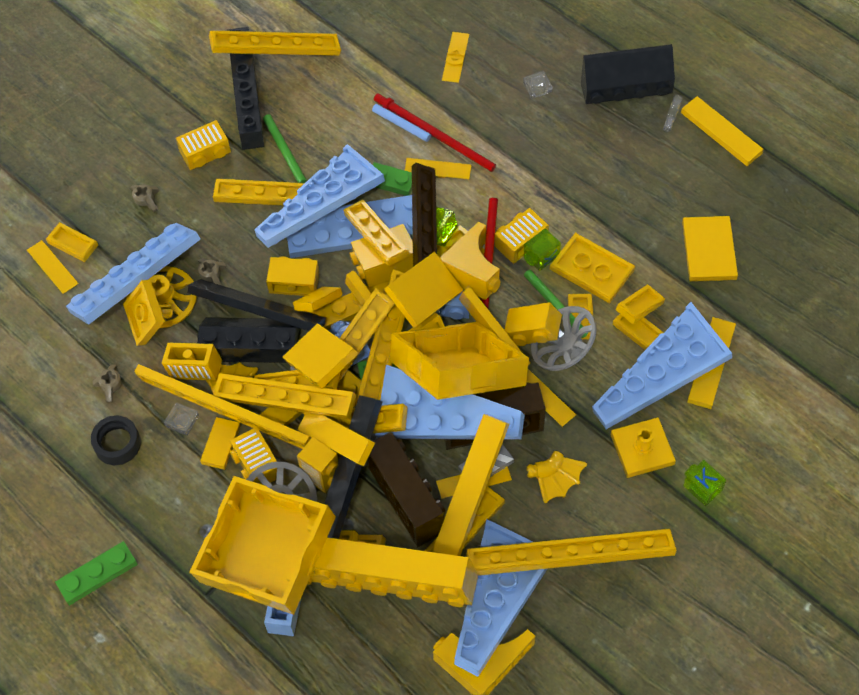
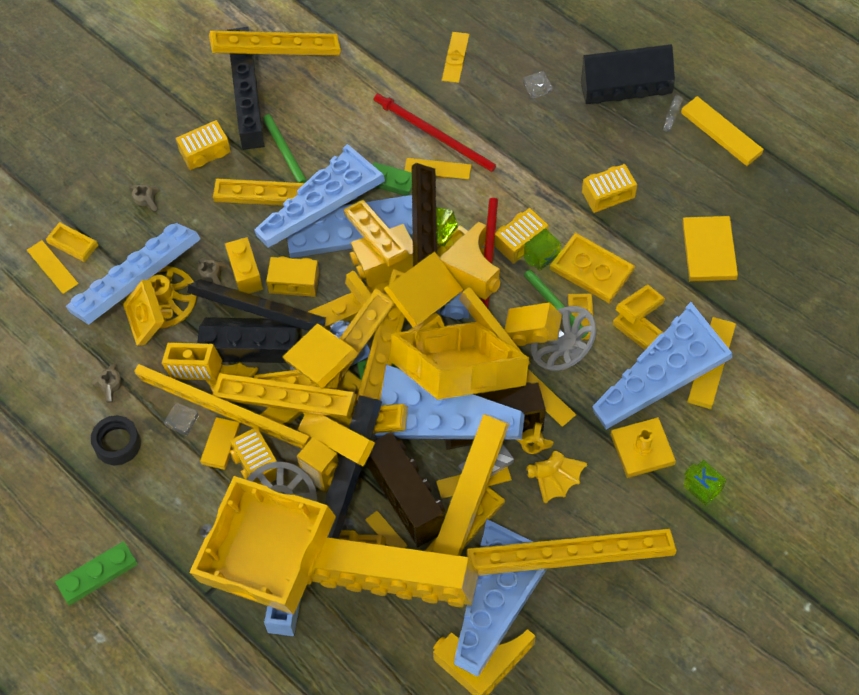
(244, 266): none -> yellow brick
(317, 299): yellow tile -> none
(382, 527): none -> yellow window
(413, 129): light blue bar -> none
(534, 435): none -> yellow piece
(609, 188): none -> yellow brick

